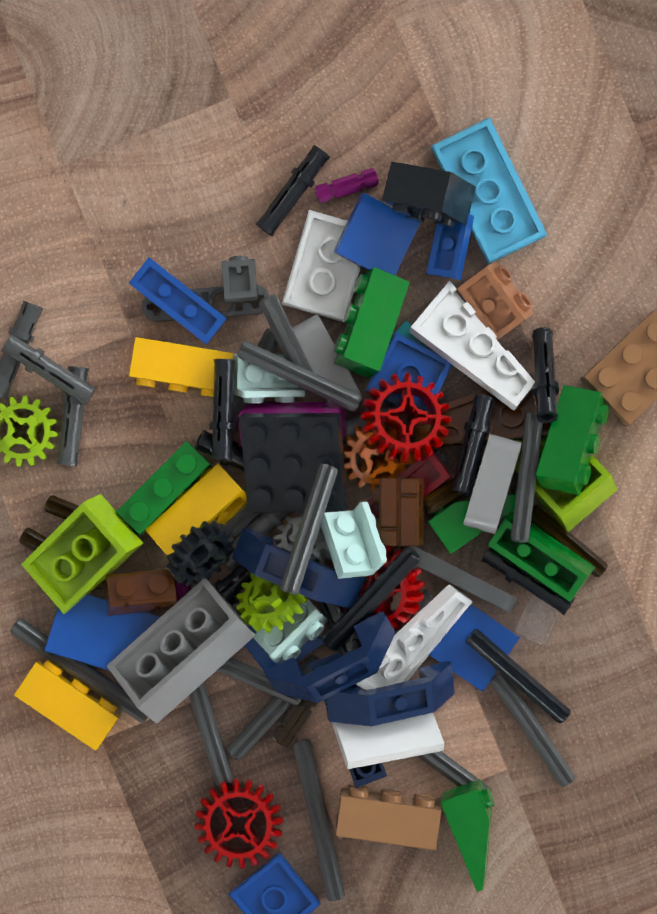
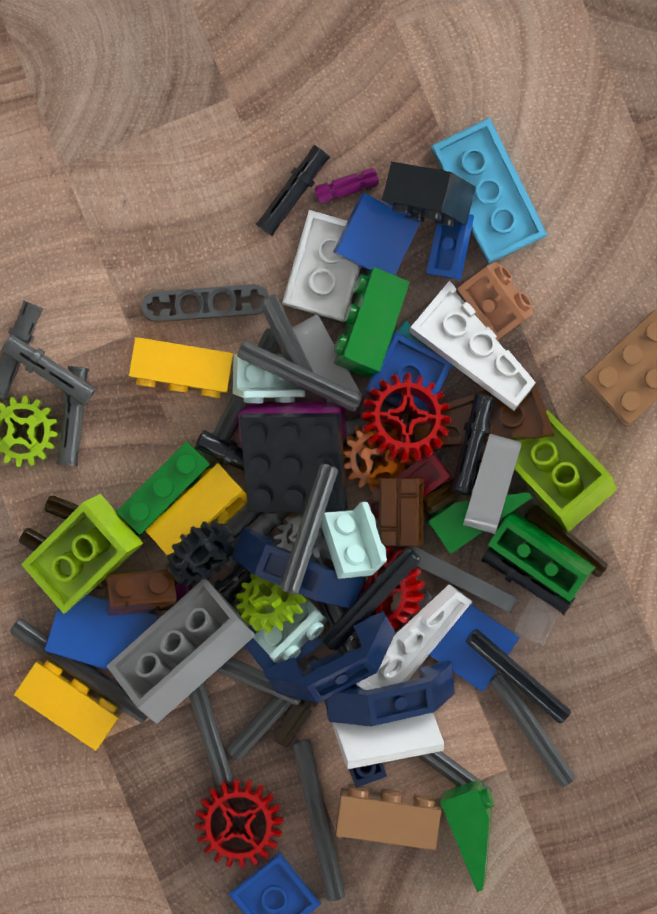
(177, 301): blue plate -> none
(223, 409): black pin -> none
(239, 279): dark grey bracket -> none
(526, 478): dark grey axle -> none
(545, 386): black pin -> none
(572, 440): green brick -> none

